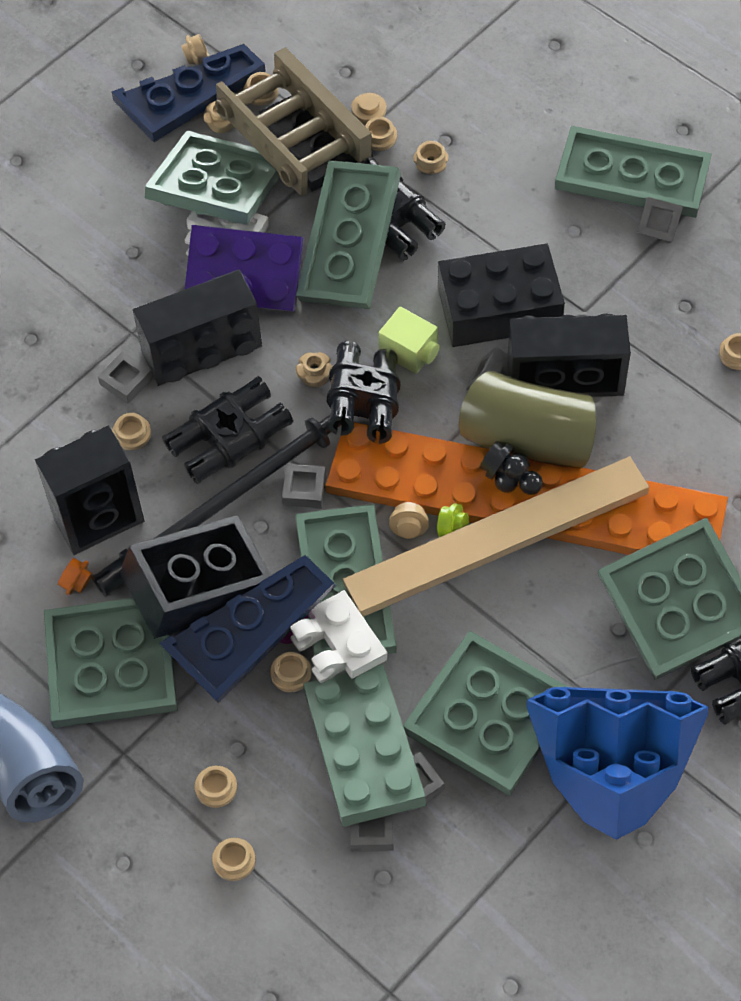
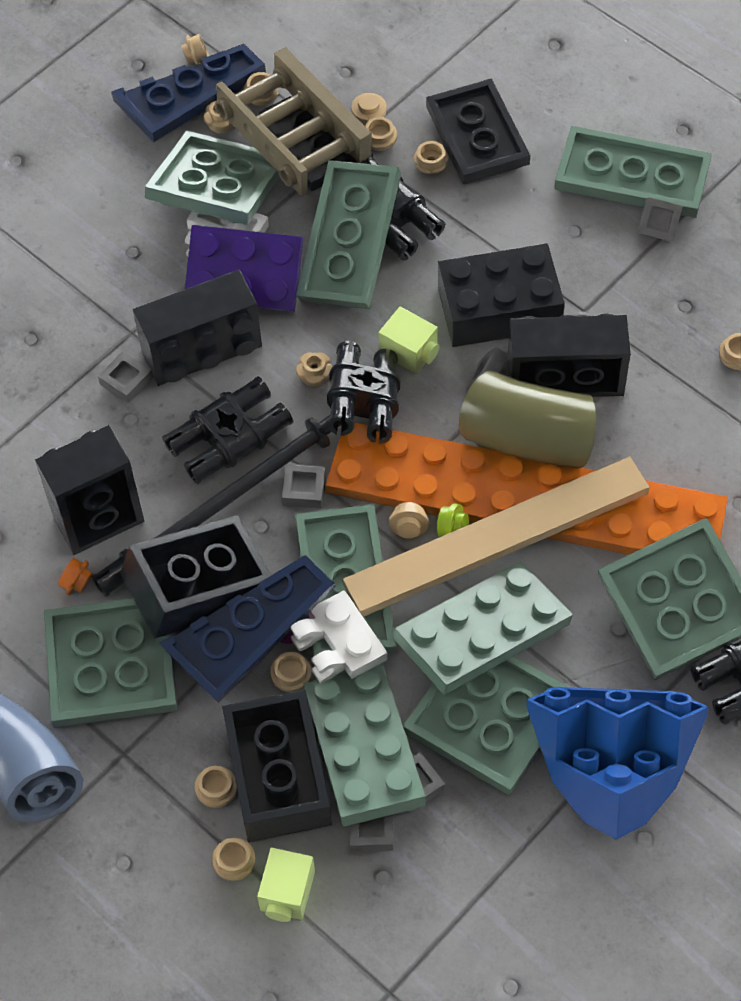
(132, 431): tan plate -> none
(277, 766): none -> black brick
(286, 885): none -> yellowish green brick
(477, 131): none -> black plate
(482, 627): none -> plate
(510, 470): black piece -> none

